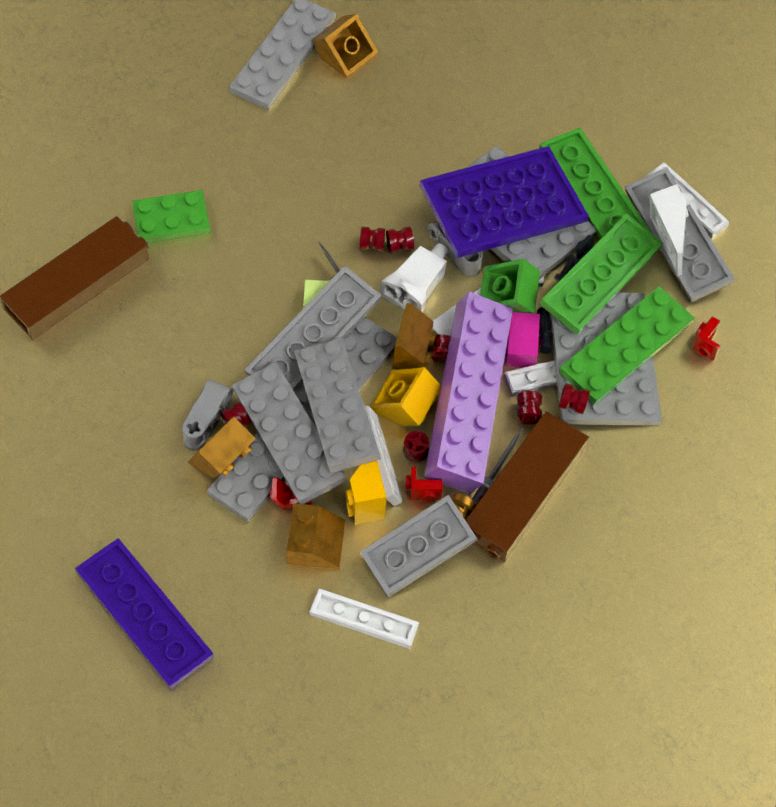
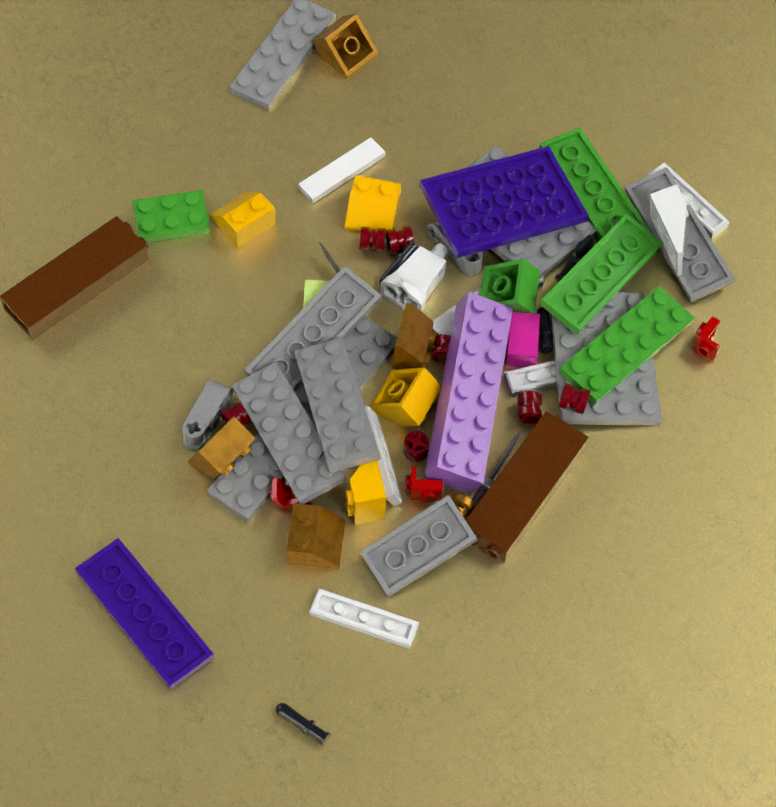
(245, 217): none -> yellow slope
(301, 722): none -> black piece
(341, 170): none -> white tile
(373, 204): none -> yellow slope
(409, 250): none -> black piece

